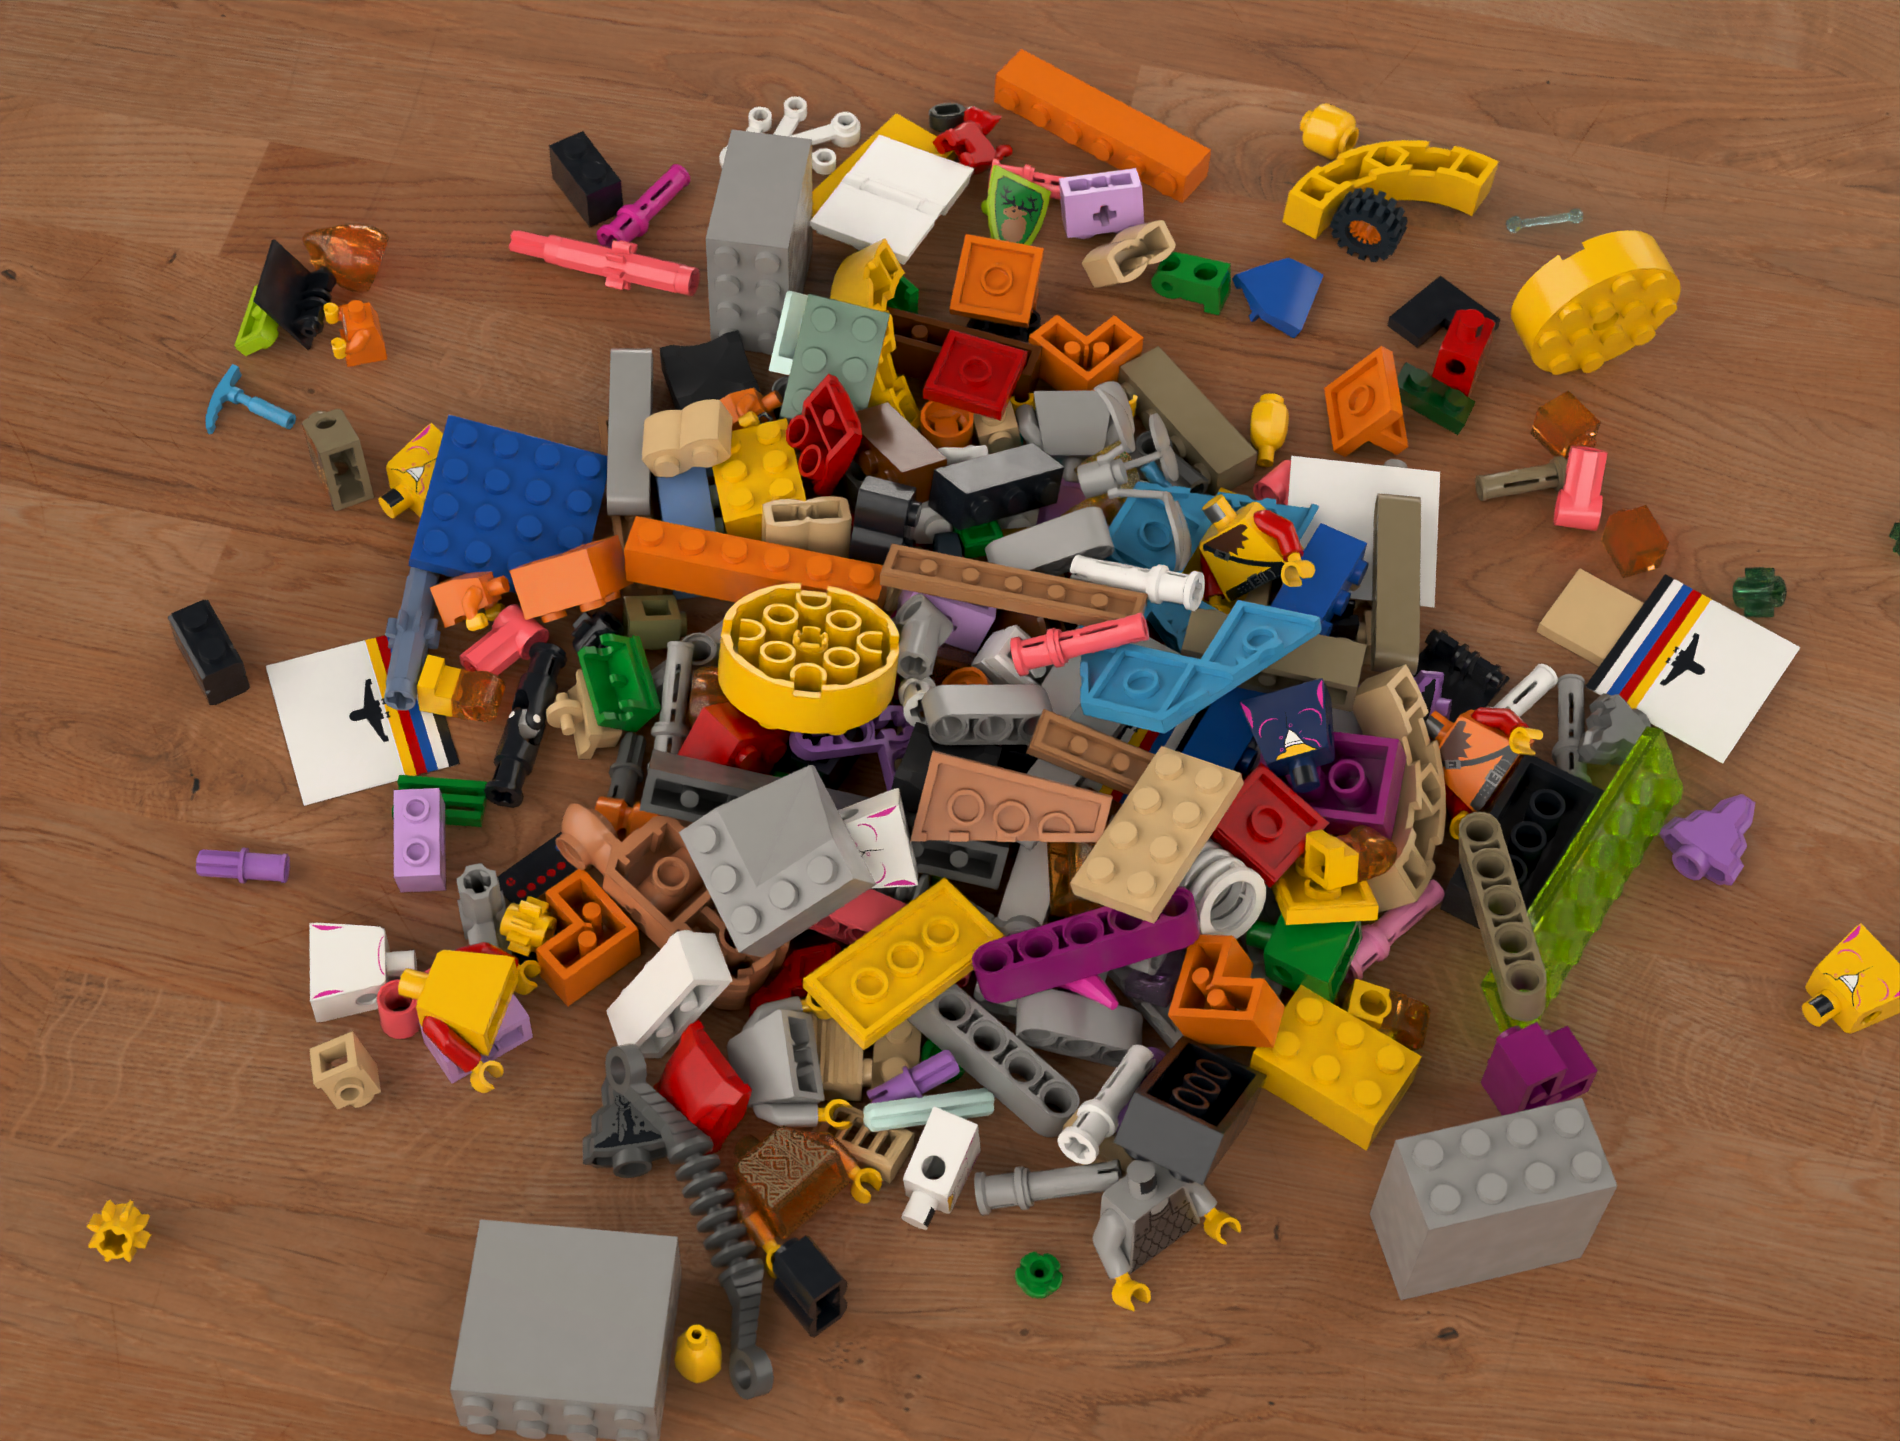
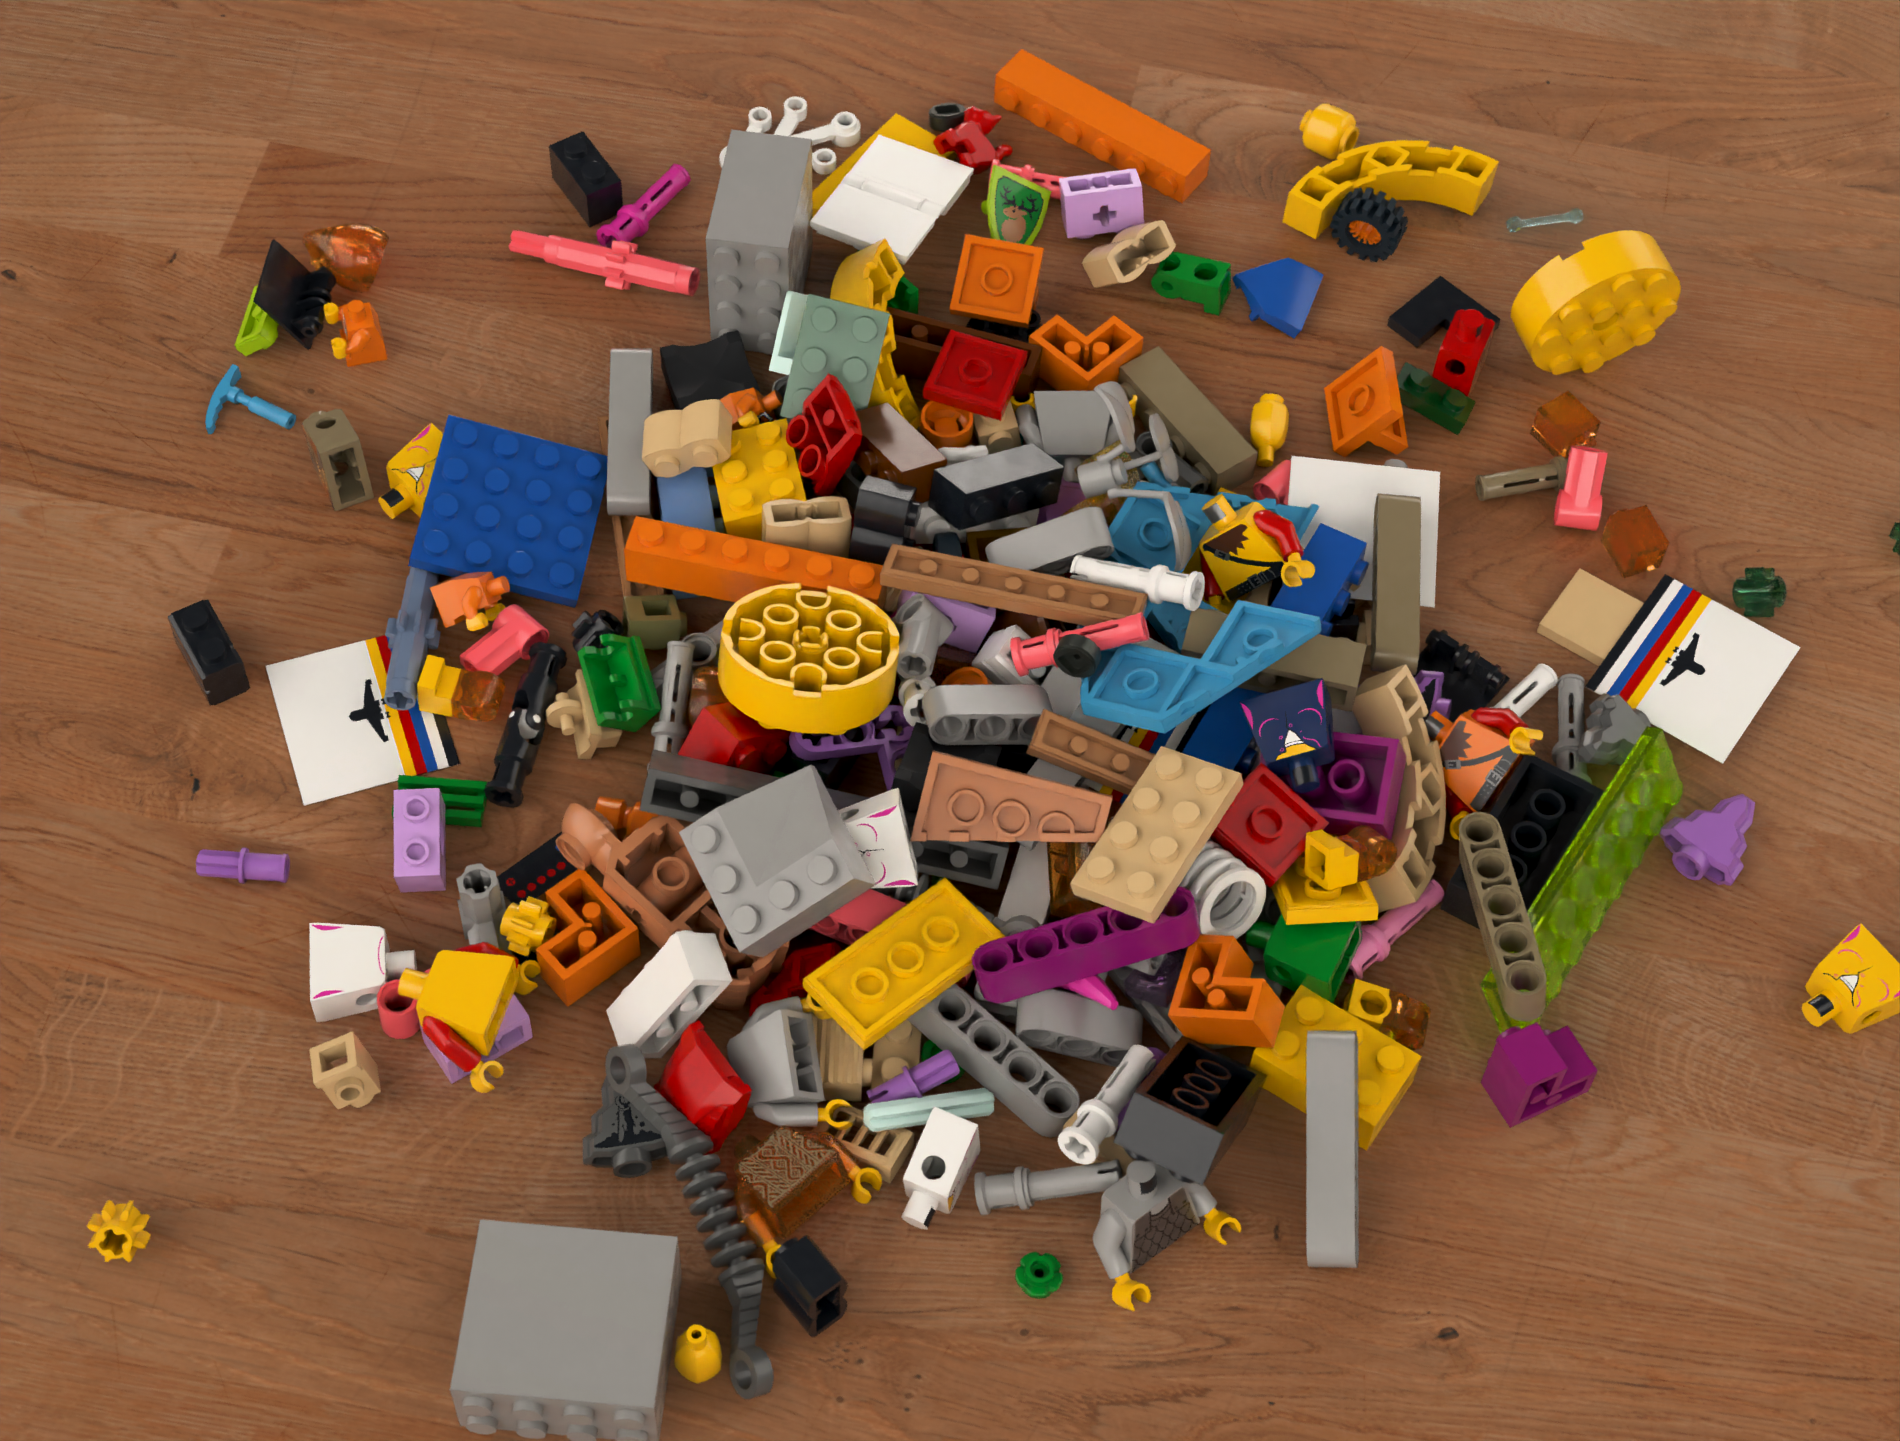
(579, 576): orange brick -> none
(627, 770): dark grey axle -> none
(975, 539): green tile -> none
(1077, 655): none -> pearl dark grey tile
(1332, 1149): none -> light grey beam
(1491, 1198): light grey brick -> none

